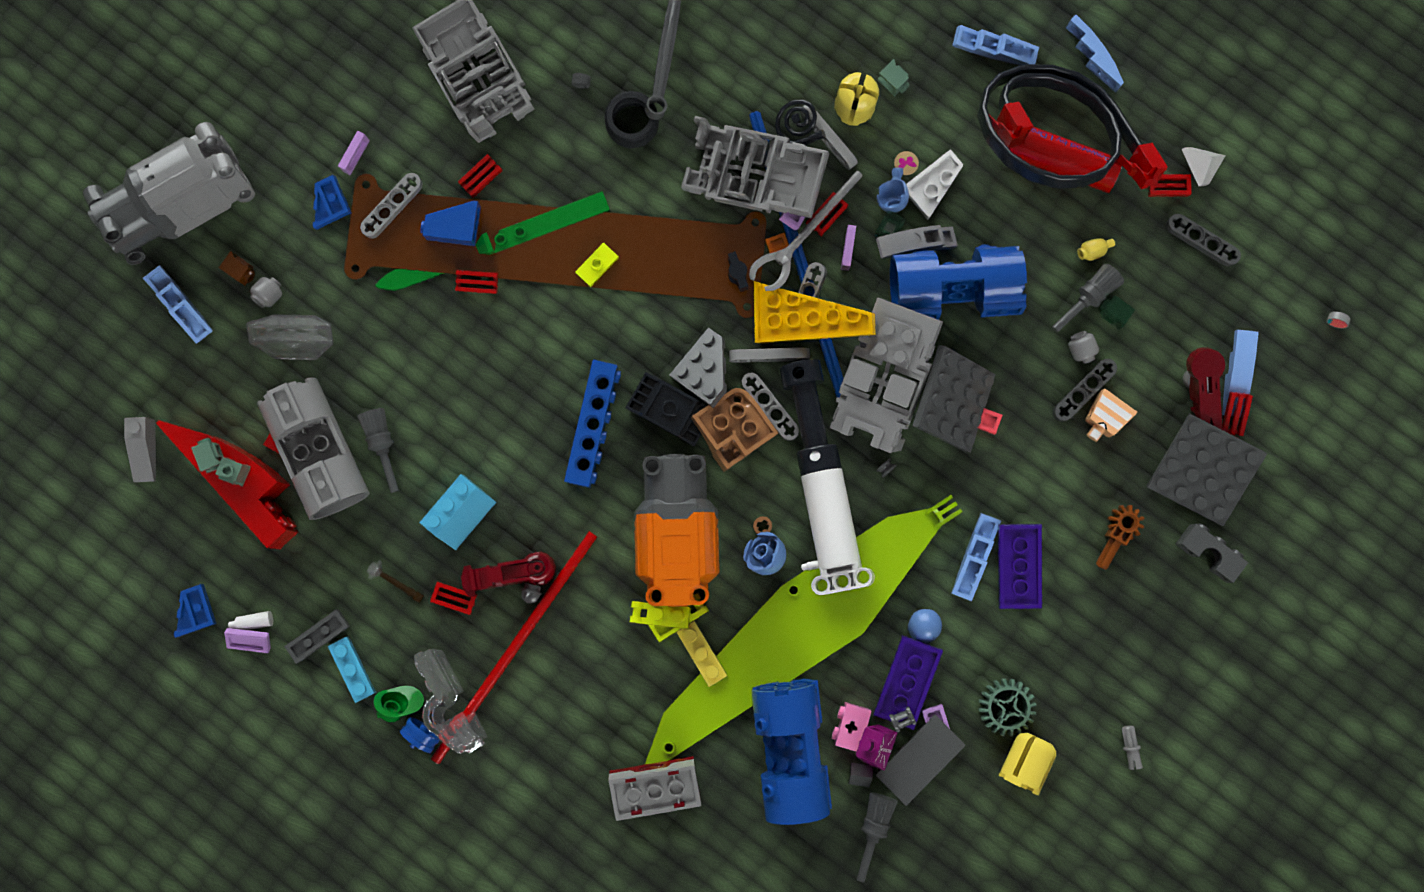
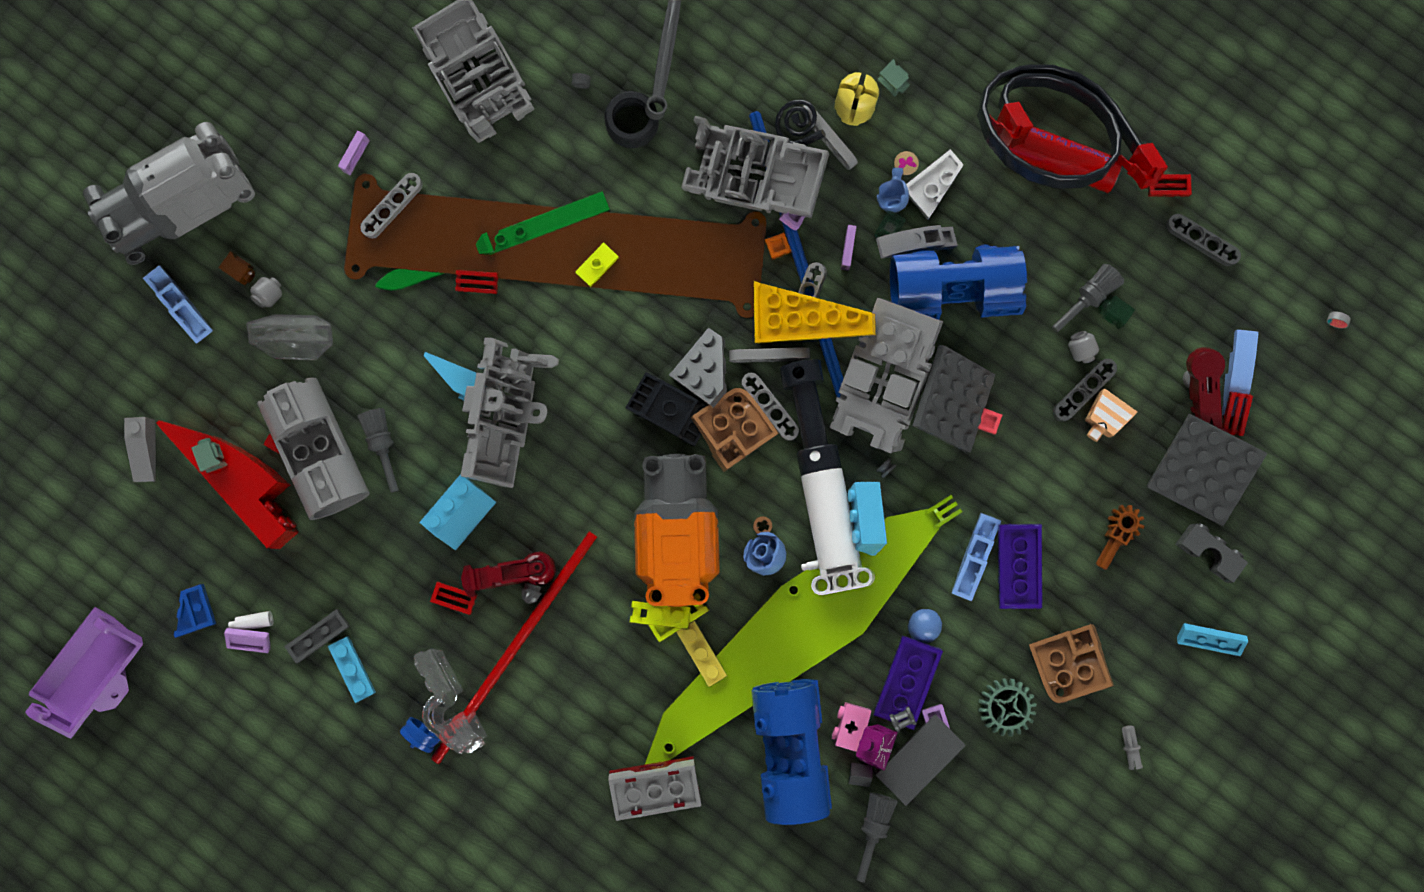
(85, 674): none -> medium lavender piece
(232, 471): sand green window -> none
(329, 202): blue wing -> none
(375, 570): dark brown piece -> none
(398, 702): green piece -> none
(453, 224): blue slope -> none
(456, 376): none -> medium azure slope
(484, 182): red tile -> none
(495, 449): none -> light grey piece
(598, 371): blue brick -> none
(737, 272): black piece -> none
(784, 256): light grey piece -> none
(844, 206): red tile -> none
(867, 517): none -> medium azure slope
(996, 47): light blue slope -> none
(1028, 762): light yellow cylinder -> none
(1072, 663): none -> medium nougat slope
(1094, 249): light yellow plant -> none
(1100, 60): light blue slope -> none
(1202, 164): white slope -> none
(1212, 639): none -> medium azure plate

